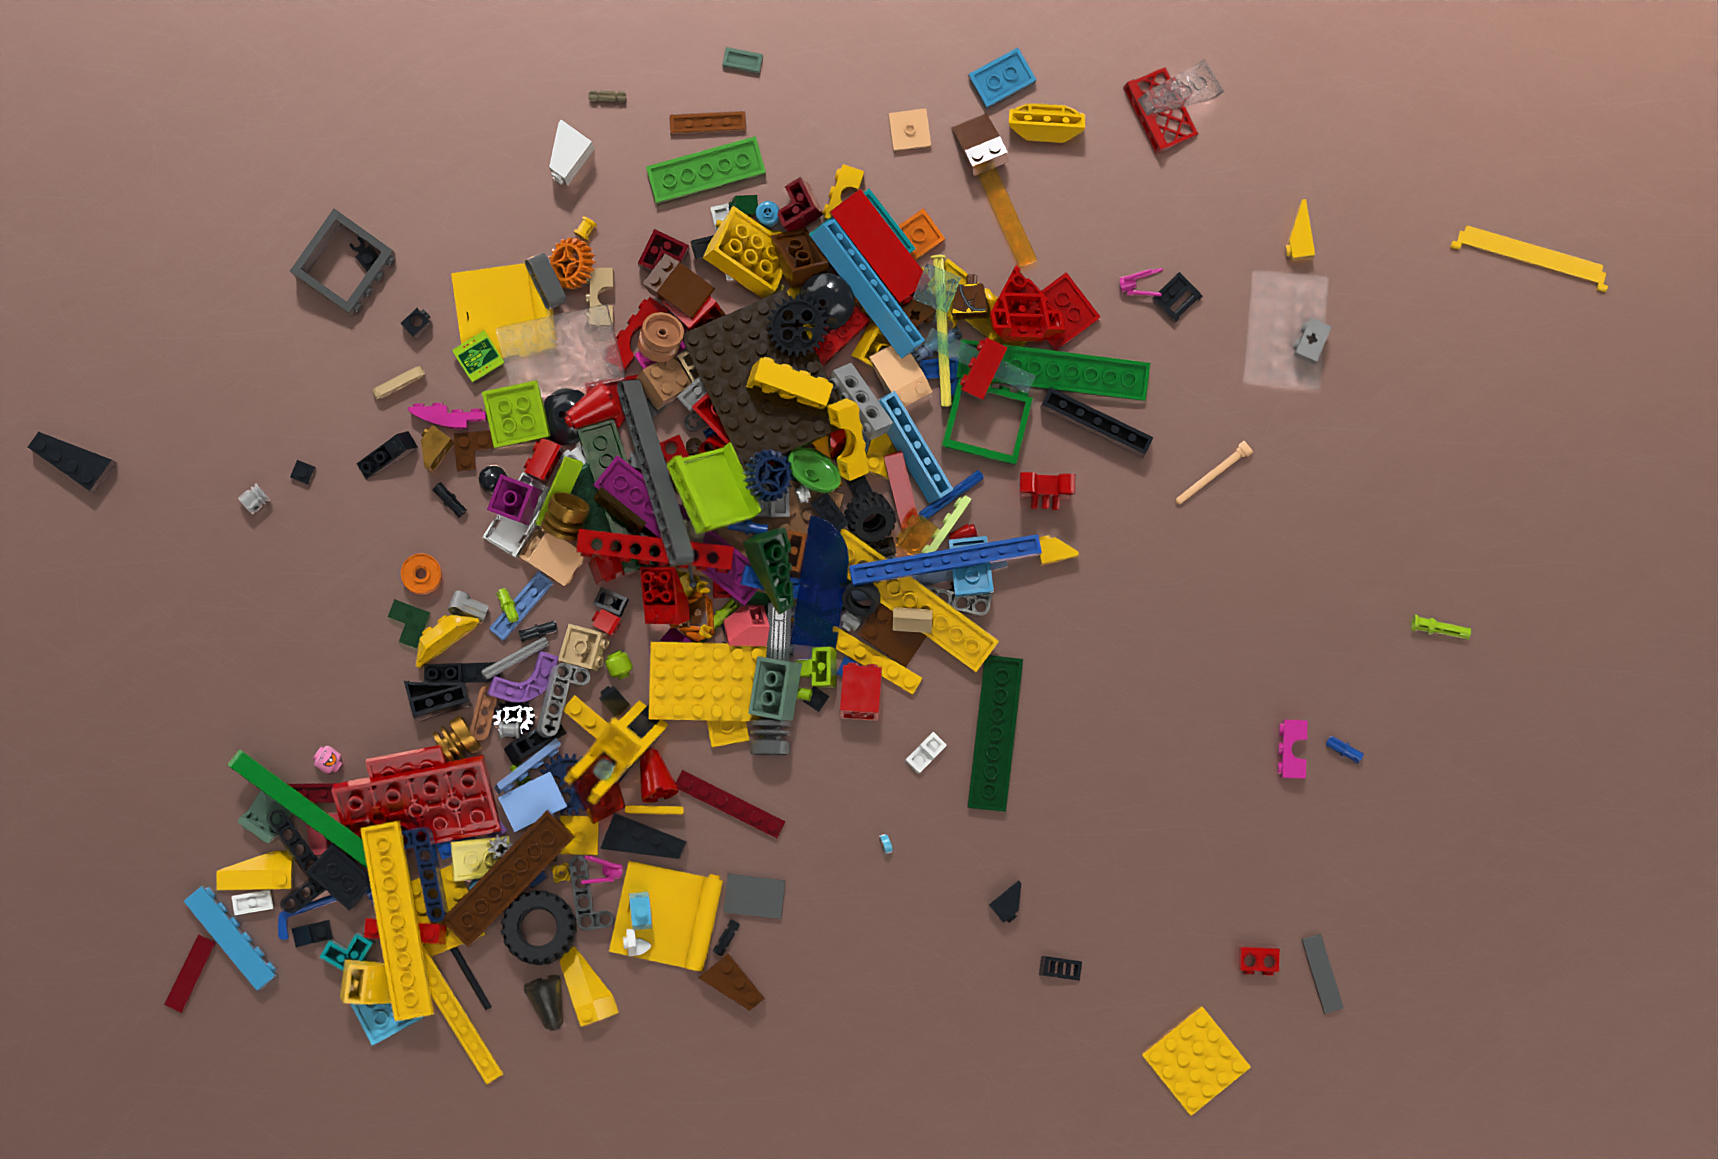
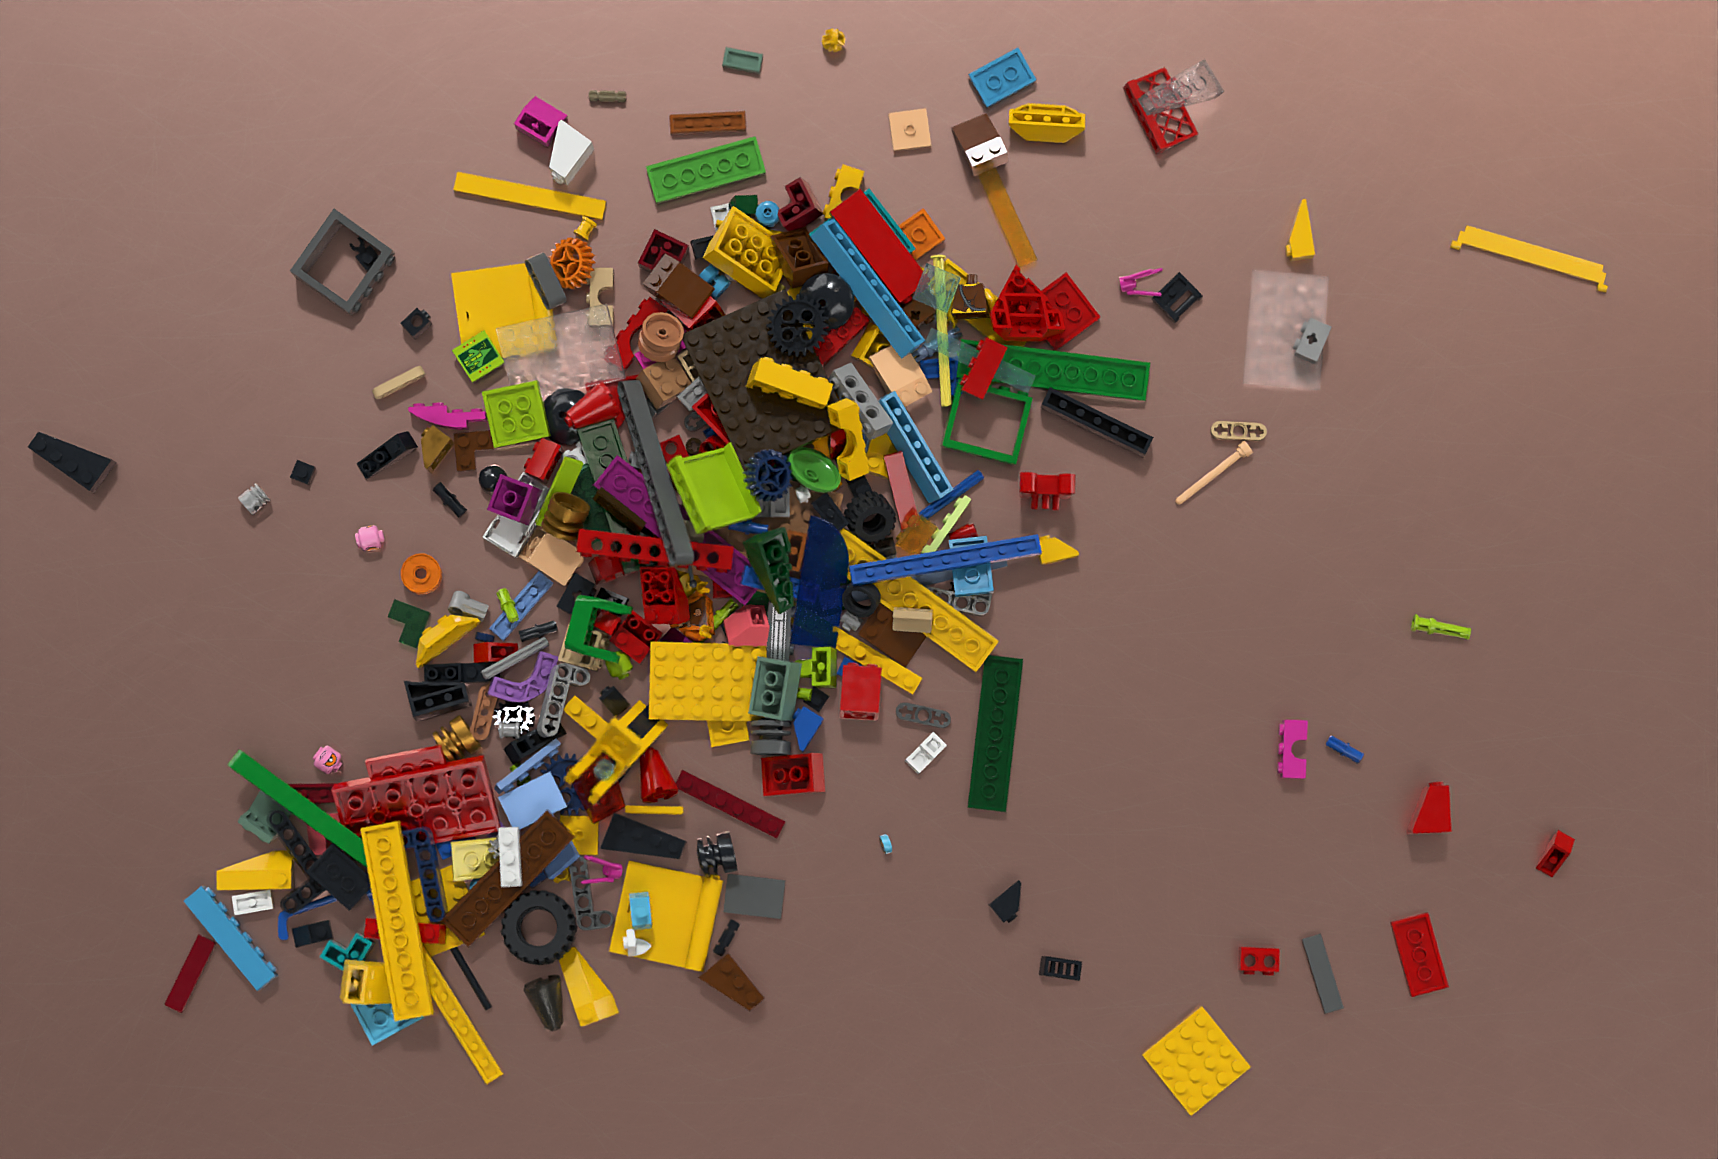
(369, 538): none -> bright pink head
(484, 637): none -> dark blue tile
(493, 651): none -> red slope
(510, 856): none -> white plate
(529, 195): none -> yellow tile
(539, 121): none -> dark pink slope
(562, 861): none -> medium blue tile
(576, 585): none -> black brick
(582, 625): none -> green connector
(635, 636): none -> red slope
(710, 275): none -> dark azure wheel
(716, 854): none -> black wheel
(793, 774): none -> red slope
(806, 726): none -> blue slope
(833, 40): none -> yellow gear
(910, 708): none -> dark grey beam
(1252, 436): none -> tan beam
(1419, 954): none -> red tile
(1432, 810): none -> red slope
(1555, 853): none -> red slope

